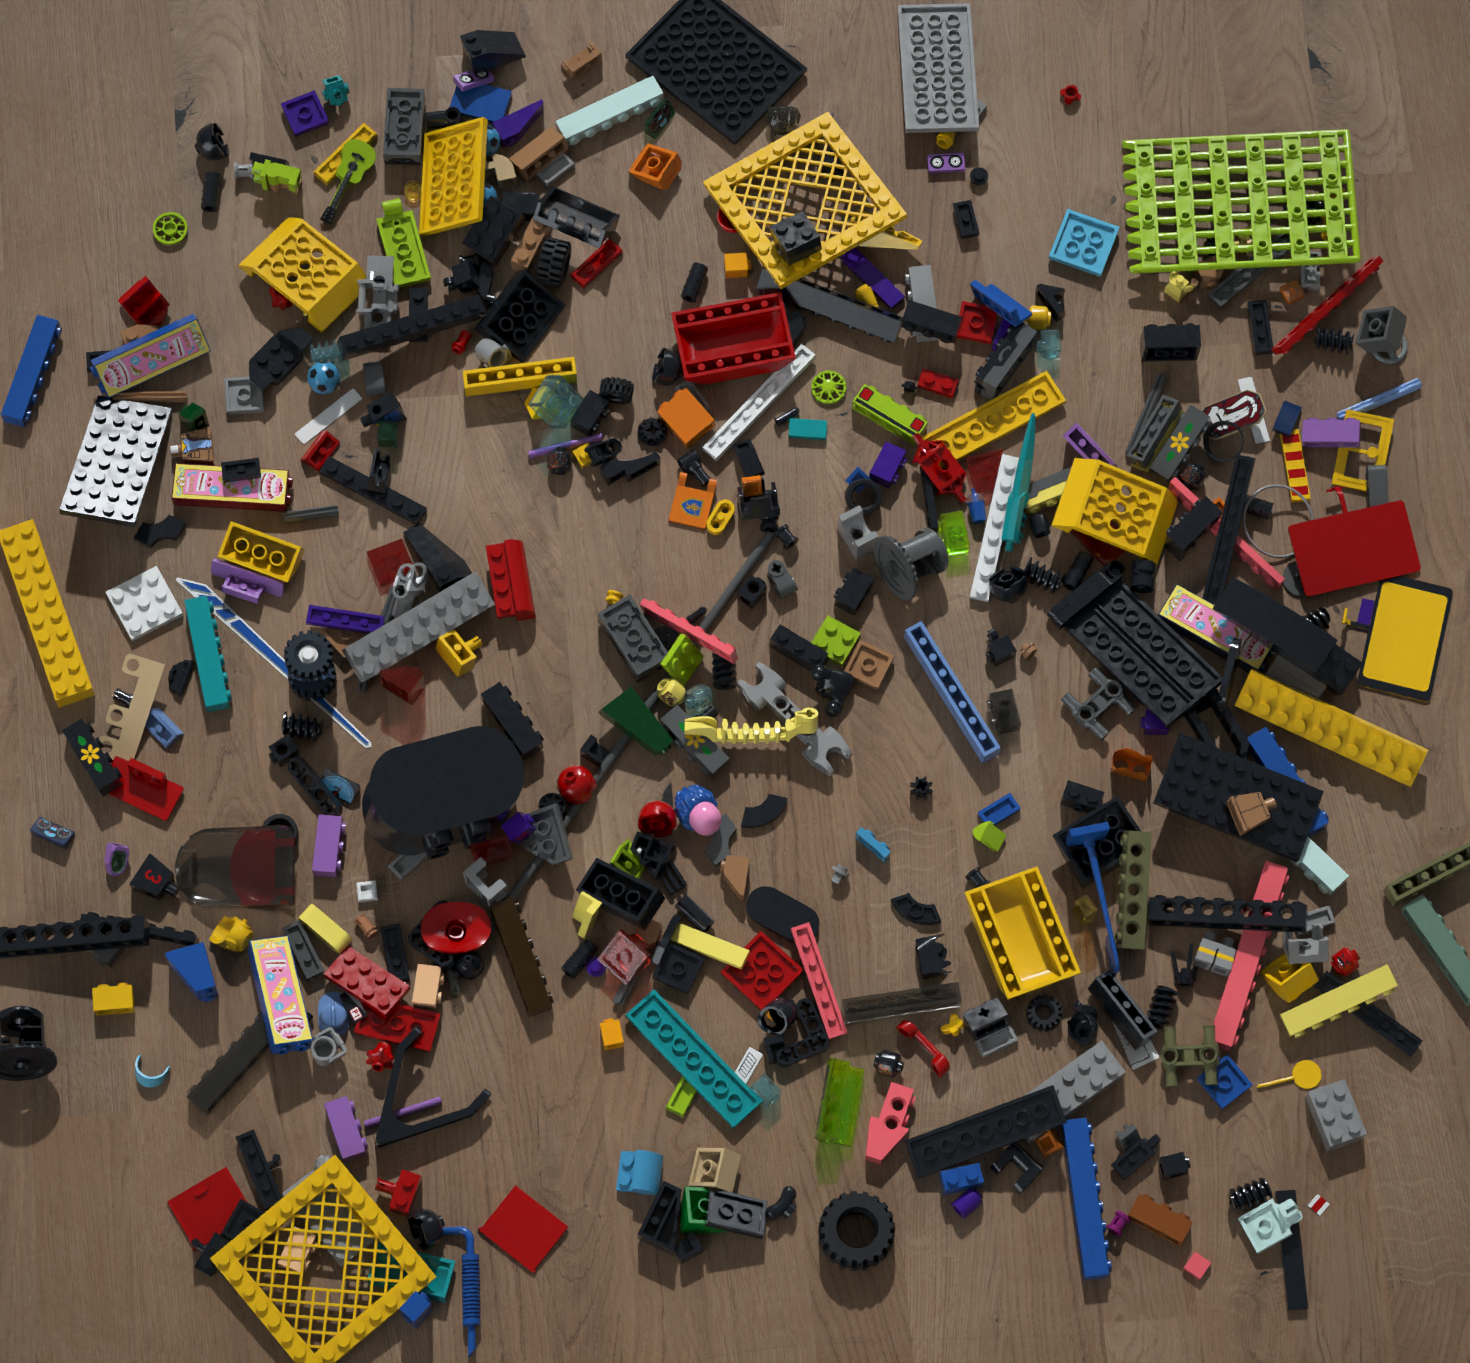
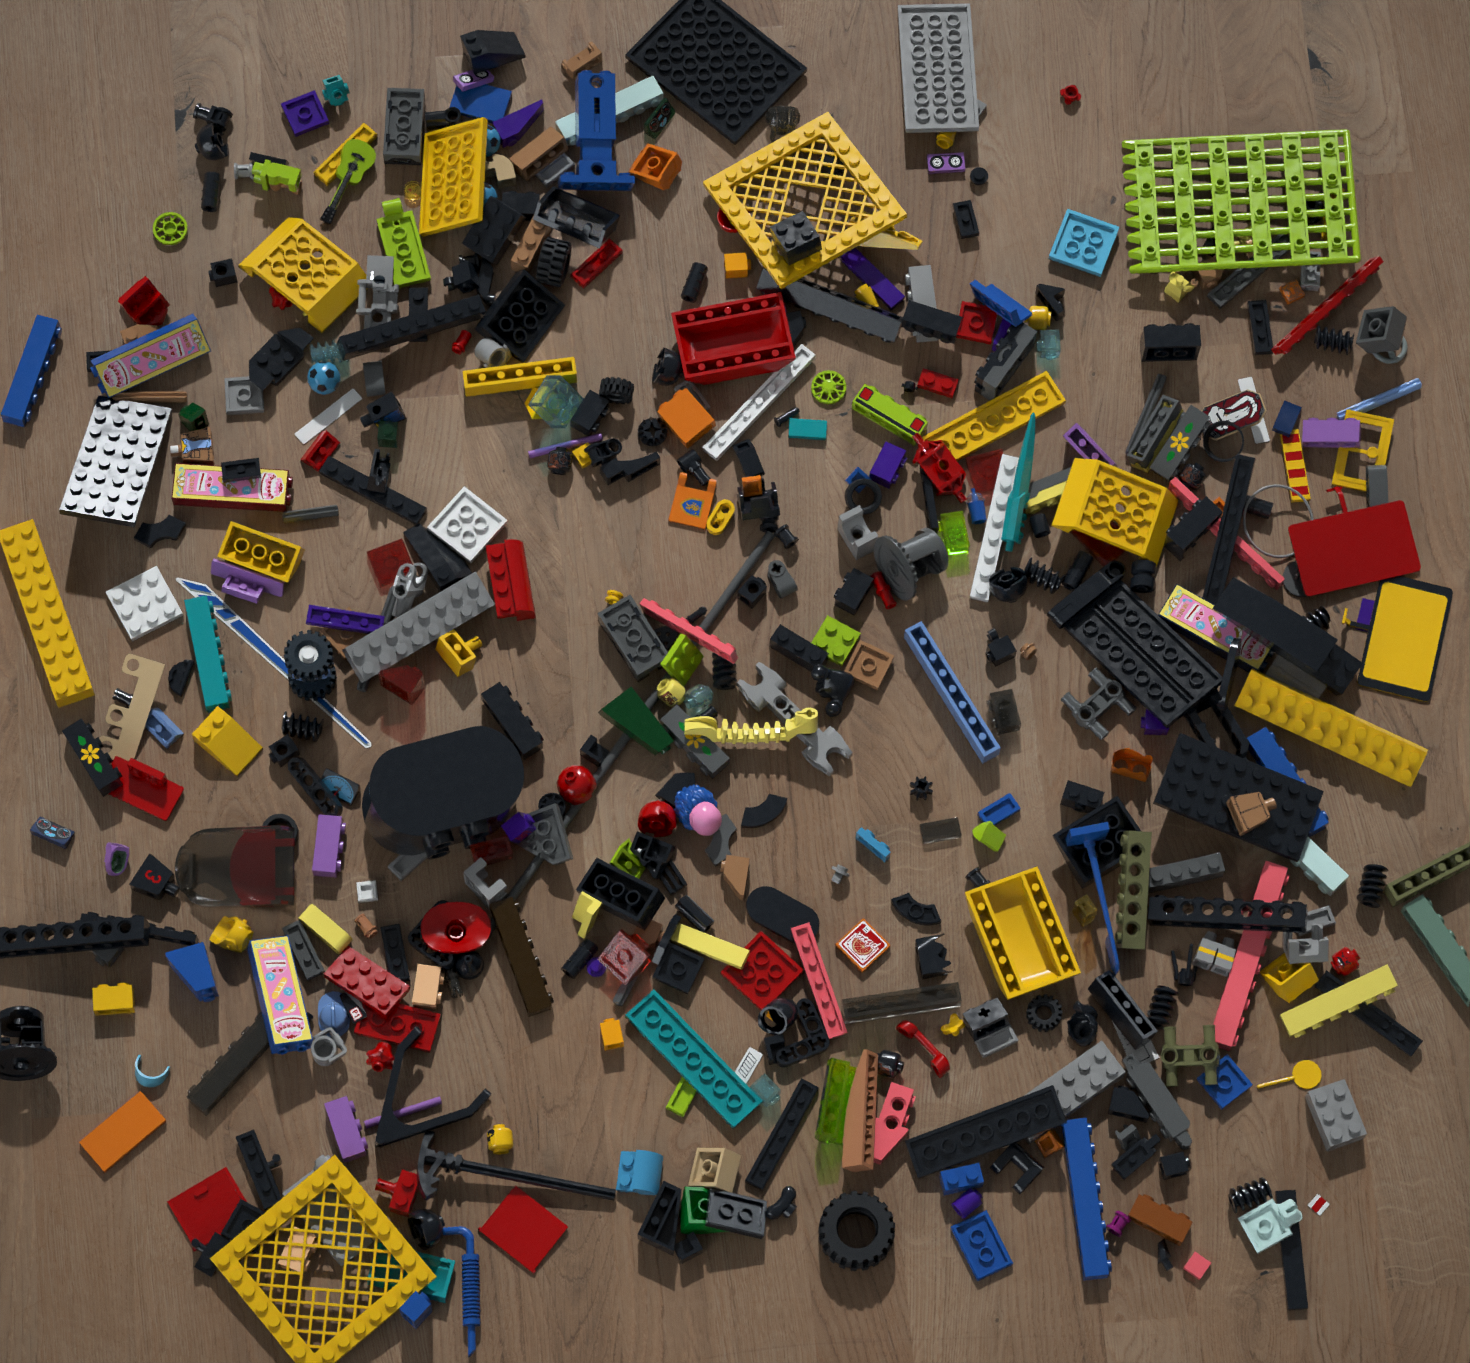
(122, 1131): none -> orange tile
(214, 115): none -> black connector
(226, 279): none -> black brick
(226, 741): none -> yellow slope
(428, 1181): none -> black piece
(467, 525): none -> white plate
(500, 1139): none -> yellow head
(595, 136): none -> blue brick
(673, 785): none -> black slope
(781, 1134): none -> black tile
(860, 1116): none -> nougat slope
(862, 945): none -> tile
(883, 590): none -> red pin
(940, 830): none -> clear smoke tile
(981, 1245): none -> blue tile
(1127, 1105): none -> black slope
(1158, 1100): none -> dark grey hinge
(1164, 1255): none -> black bar
(1185, 872): none -> dark grey brick
(1370, 885): none -> black piece

